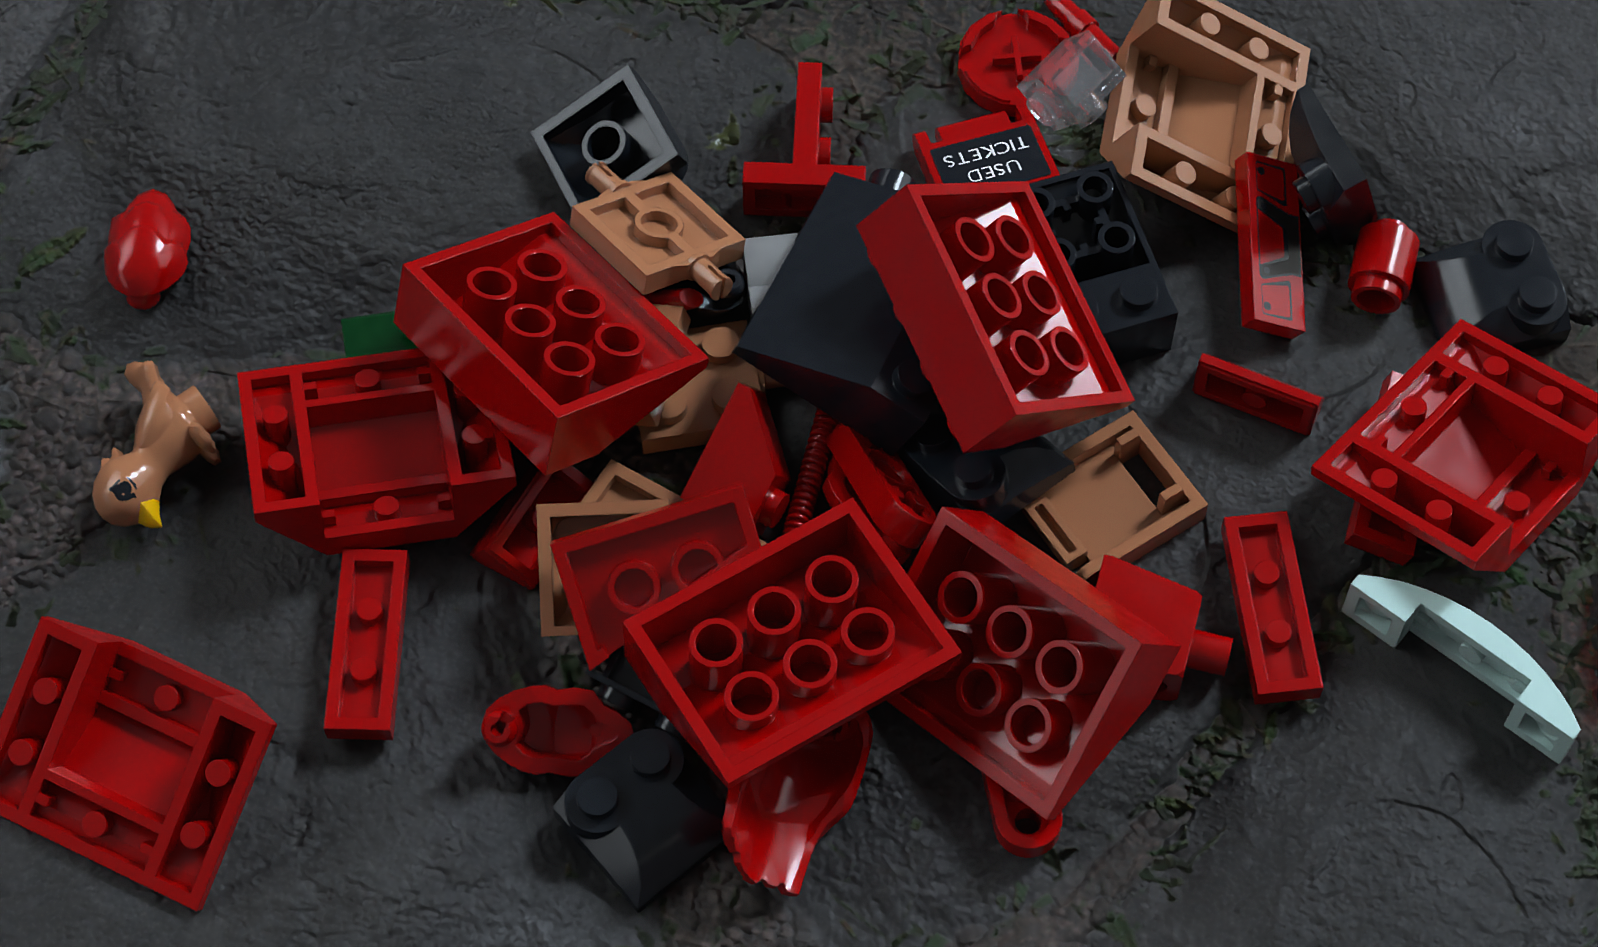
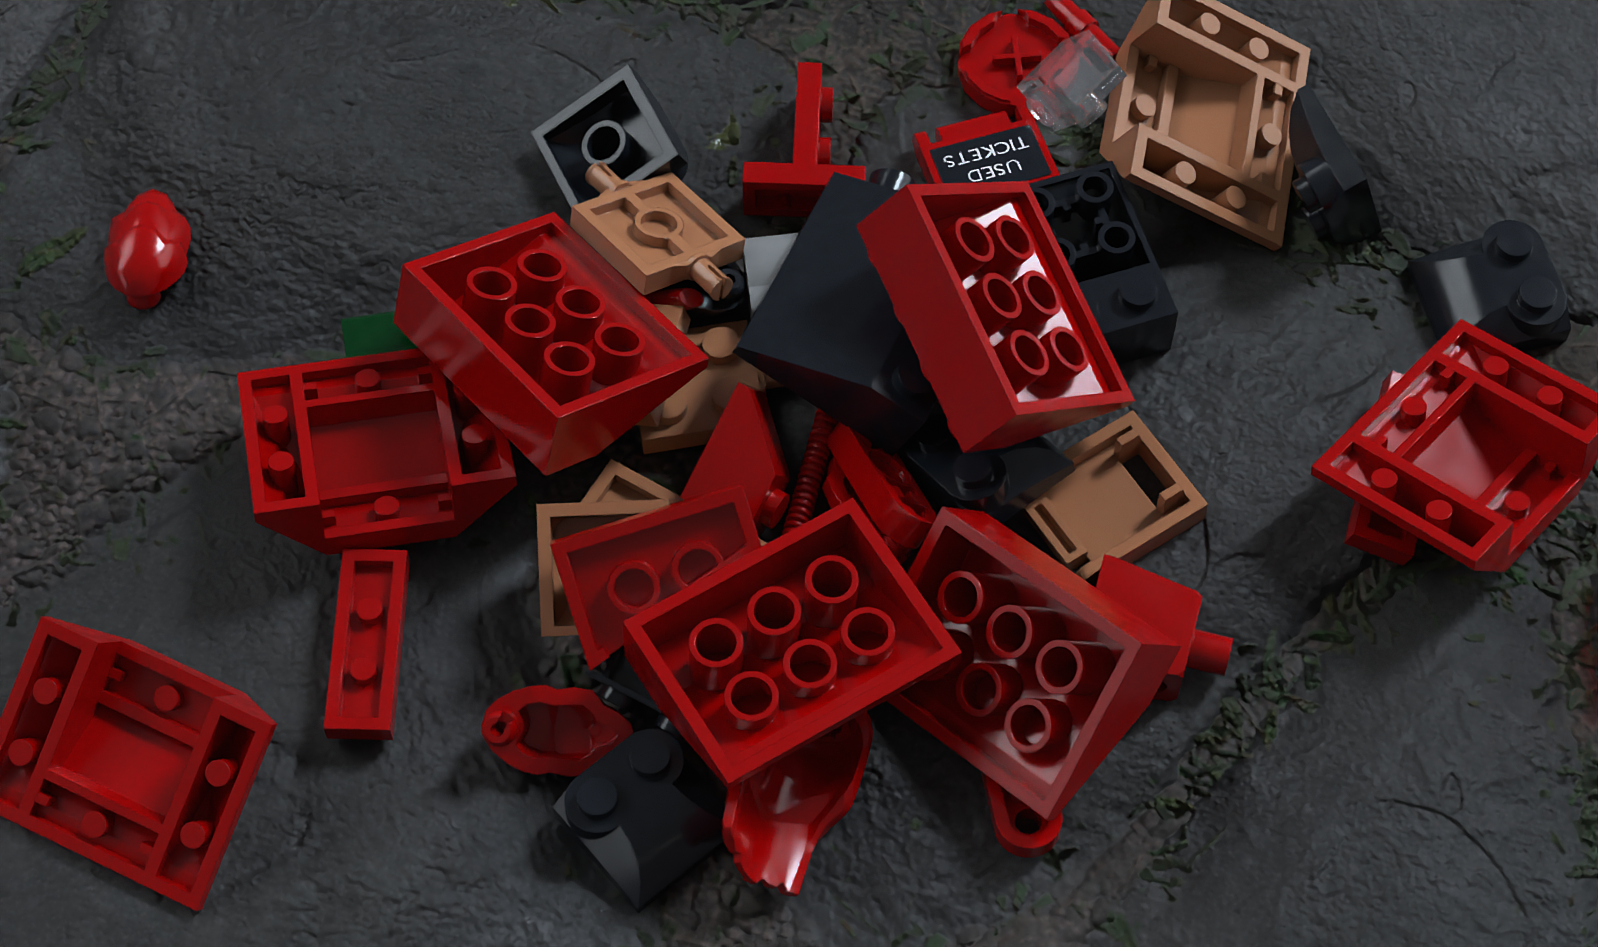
(166, 439): nougat animal -> none
(511, 538): red slope -> none
(1257, 394): red slope -> none
(1269, 246): red tile -> none
(1271, 608): red plate -> none
(1383, 266): red brick -> none
(1395, 607): light aqua slope -> none

